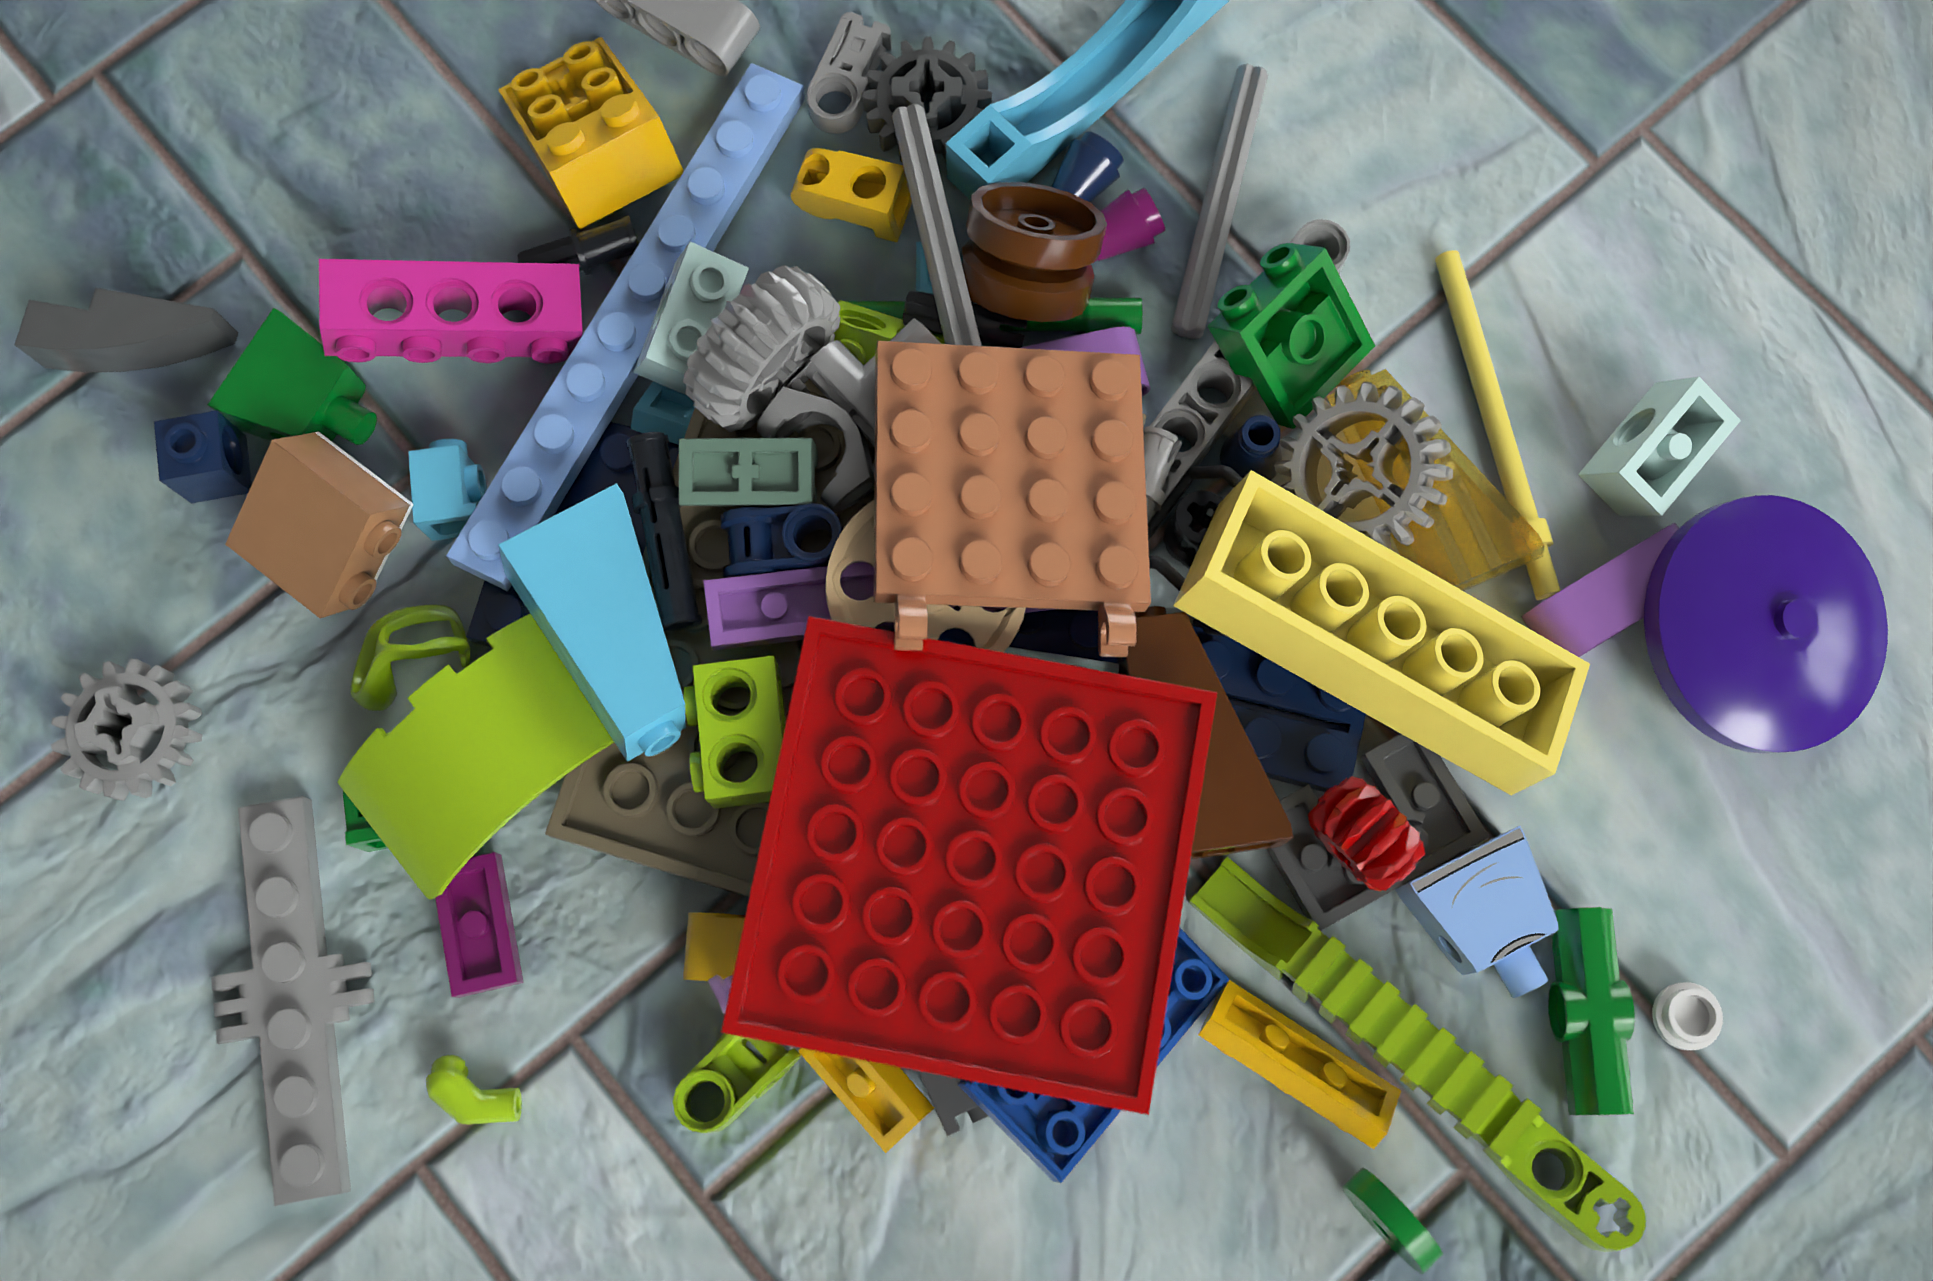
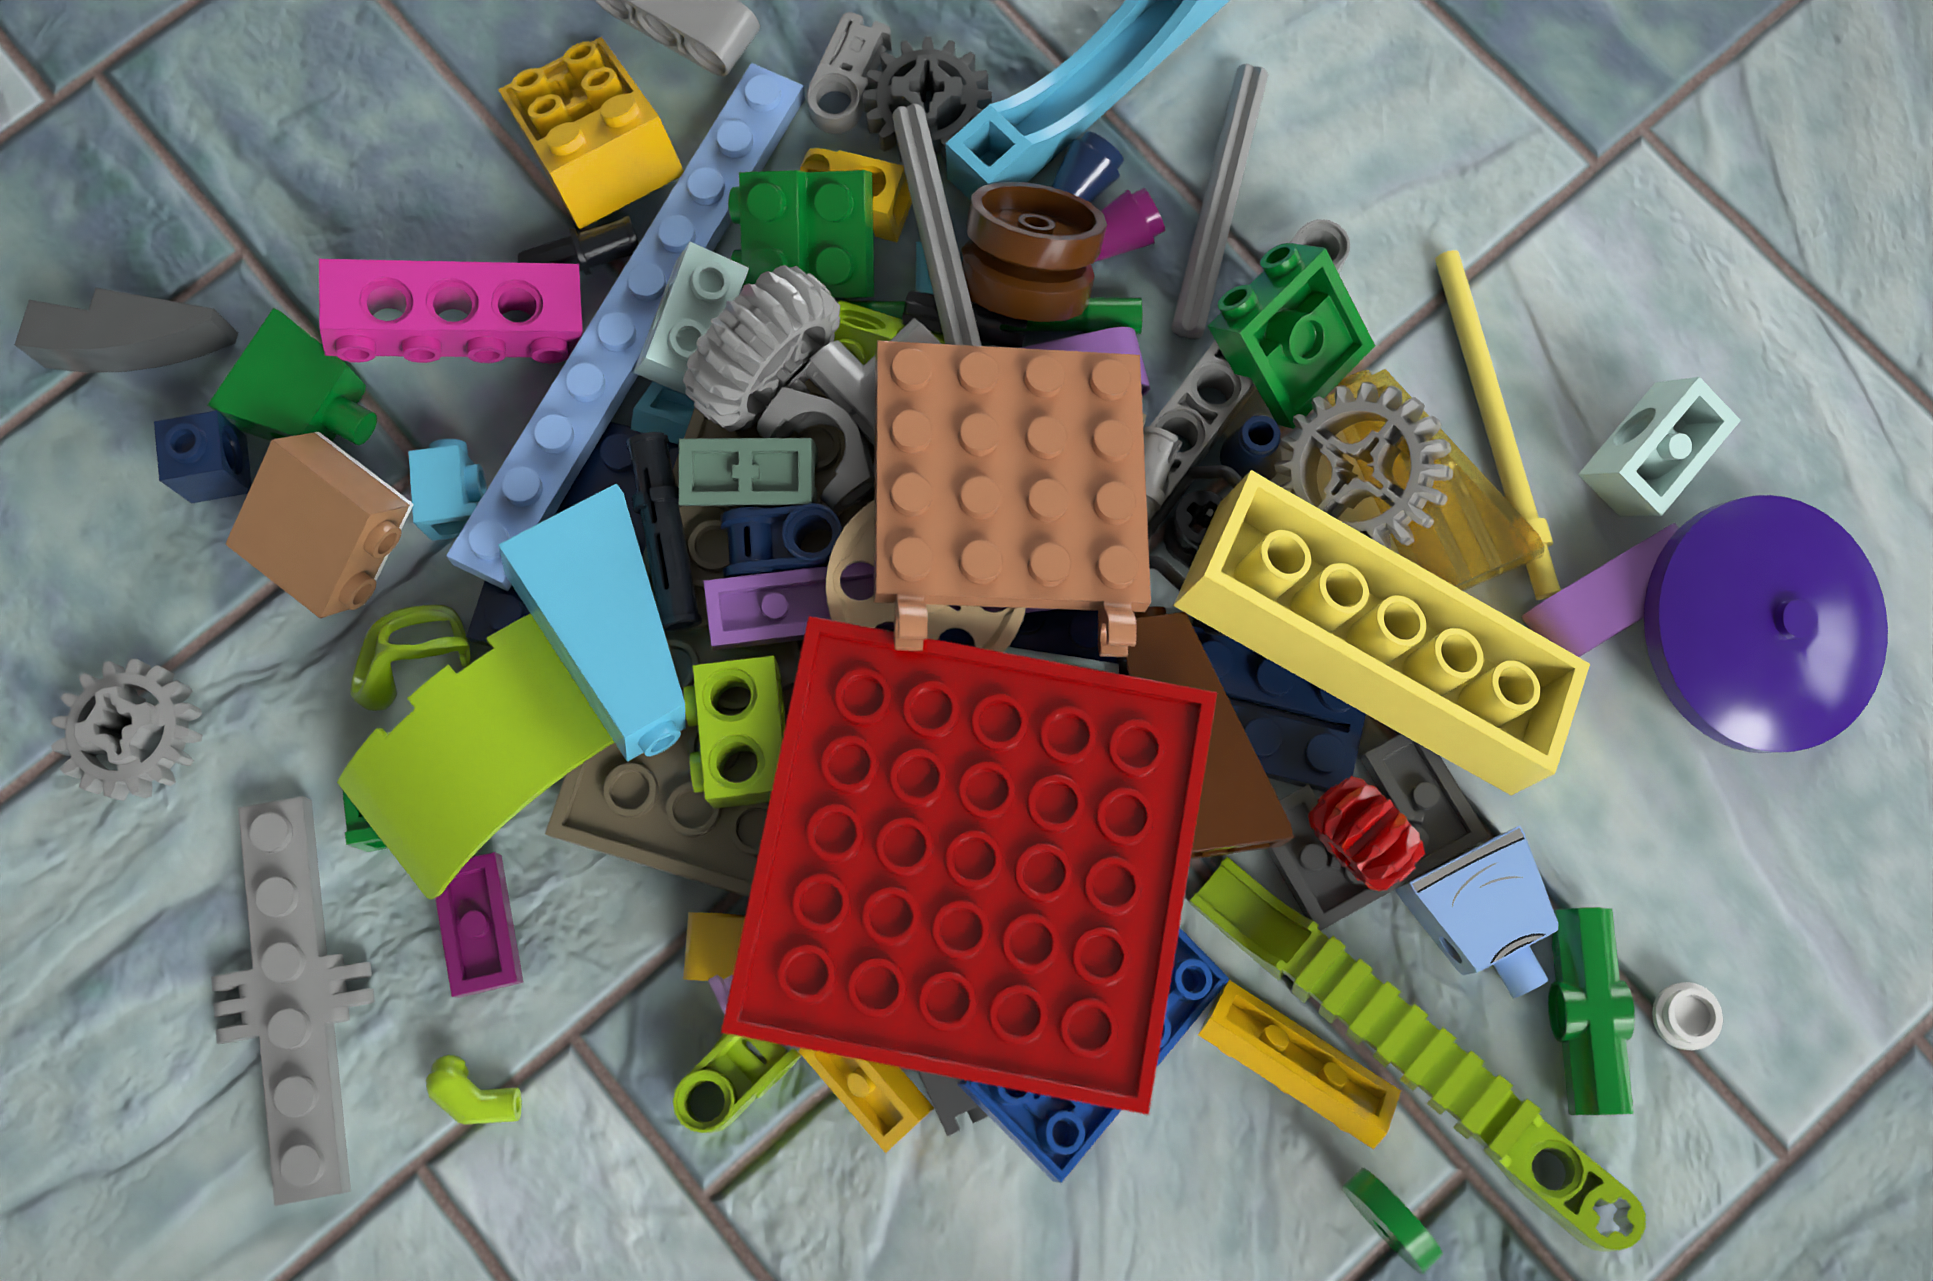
(808, 223): none -> green plate

